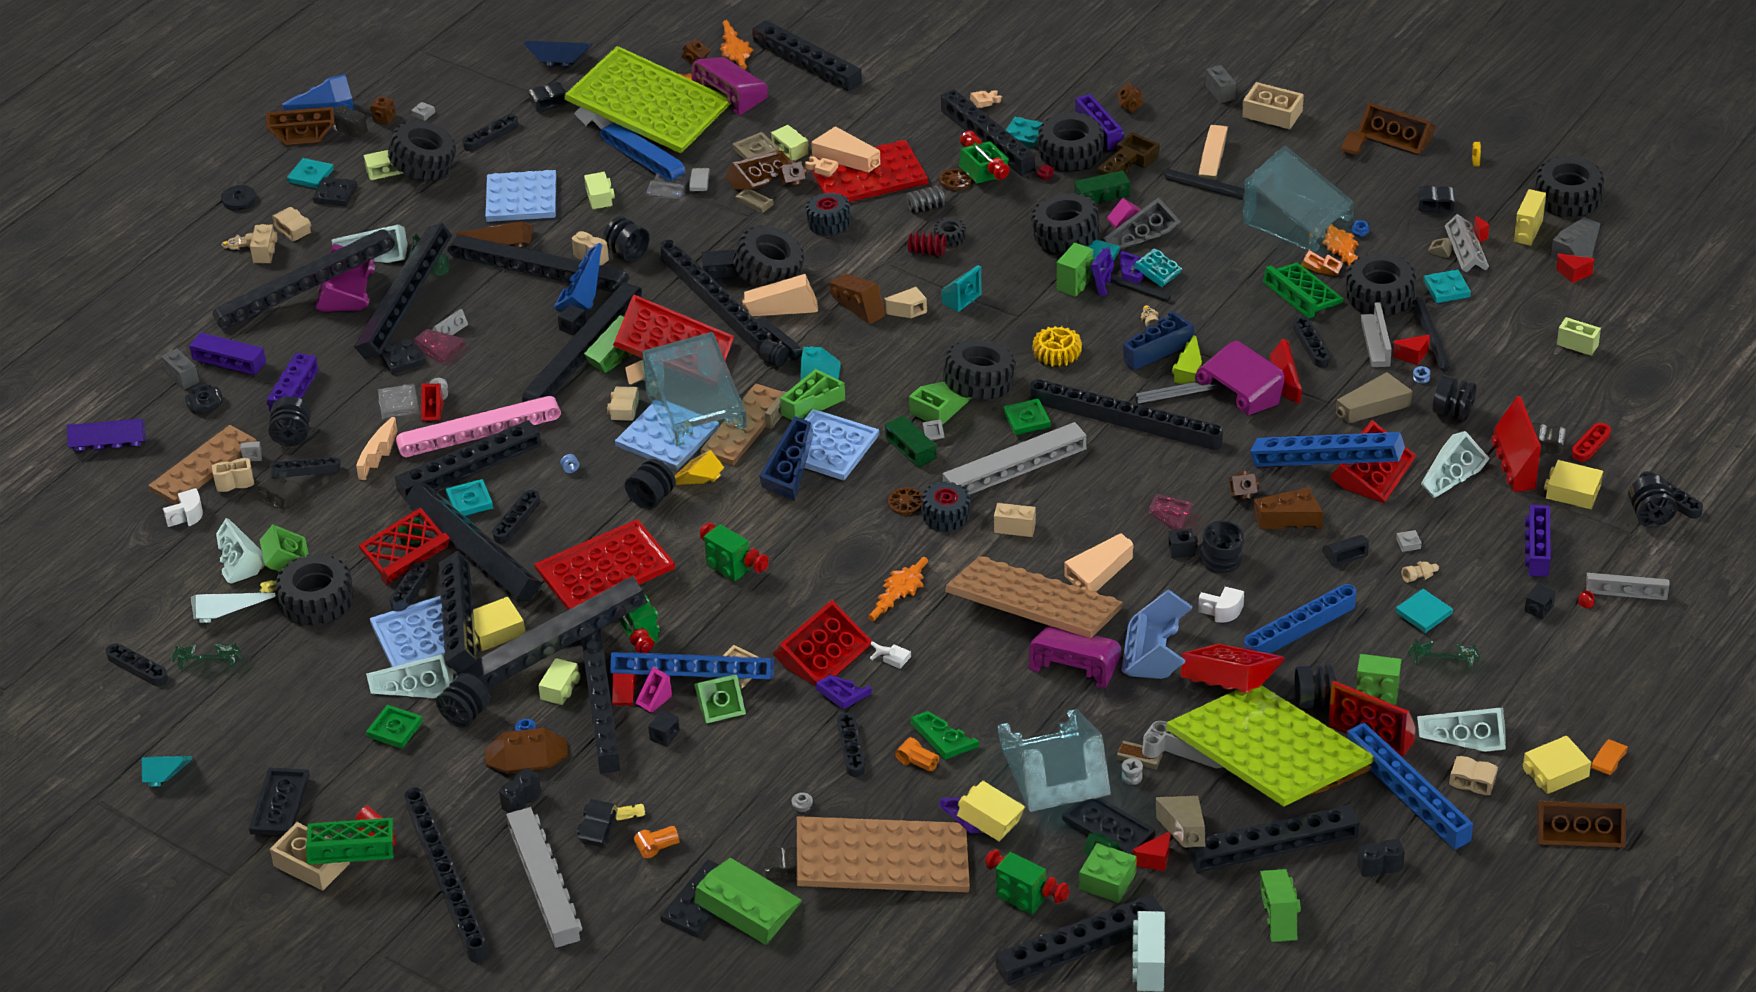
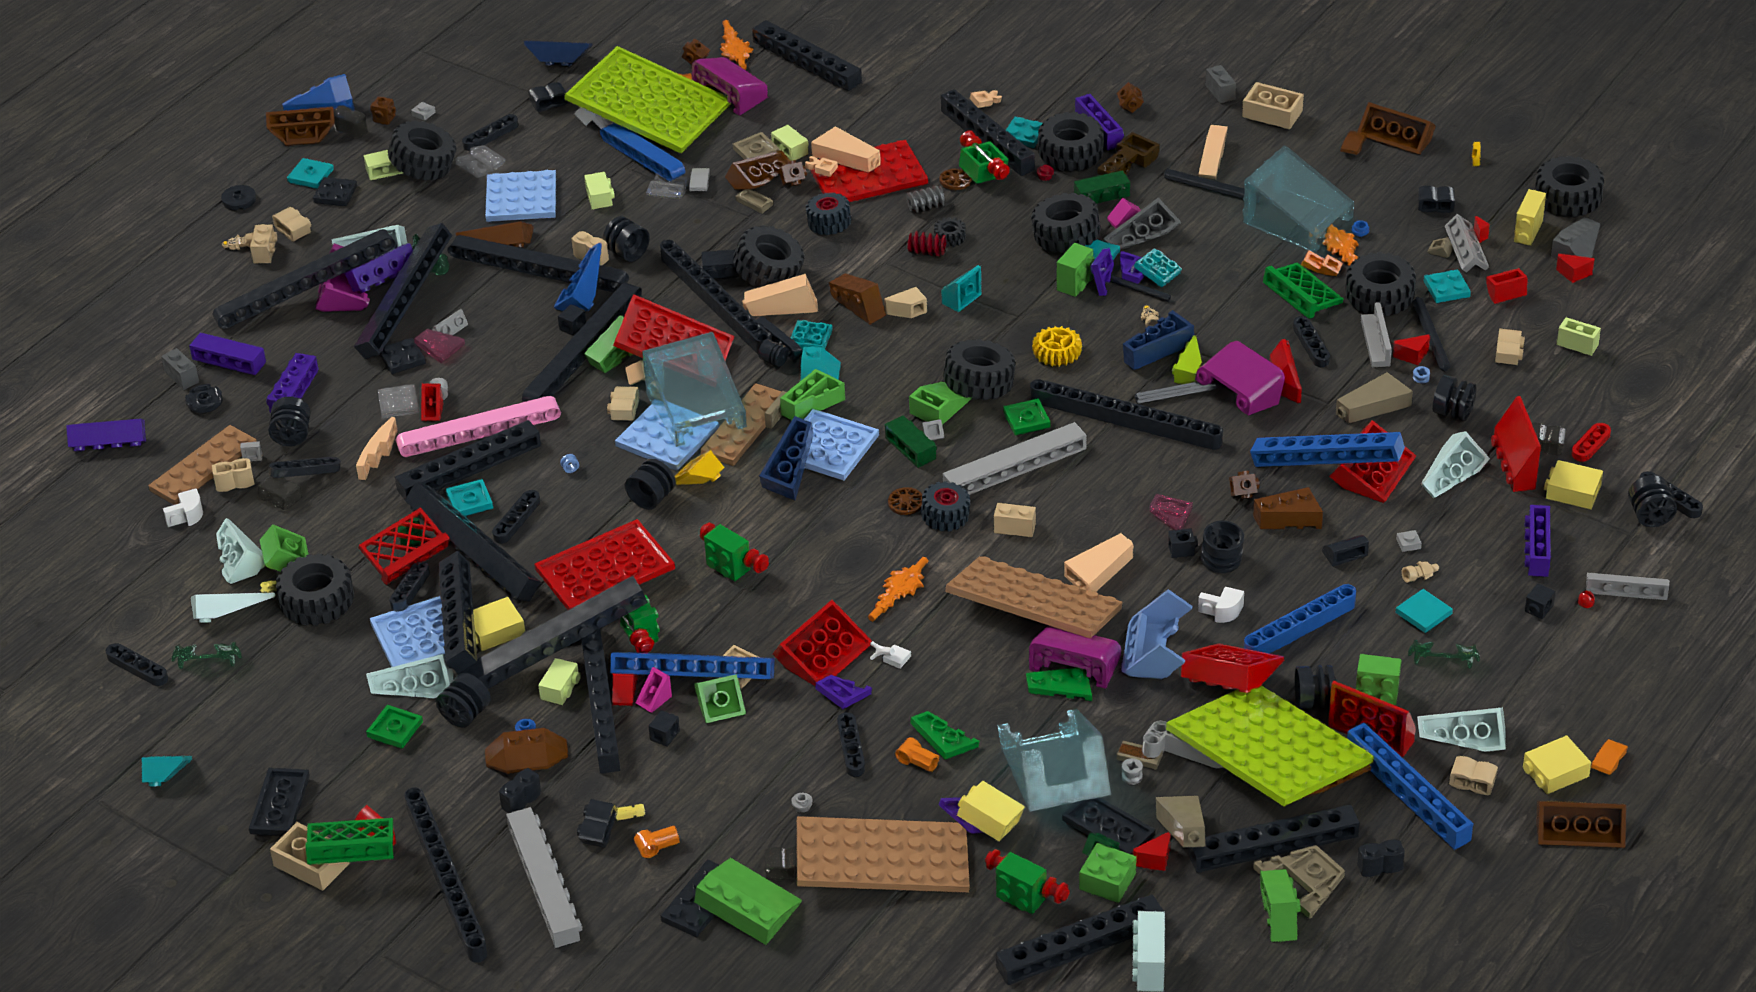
(378, 269): none -> dark purple brick
(480, 161): none -> clear slope
(811, 334): none -> teal tile
(1067, 682): none -> green wing
(1312, 870): none -> dark tan wing
(1507, 285): none -> red brick
(1509, 346): none -> tan brick

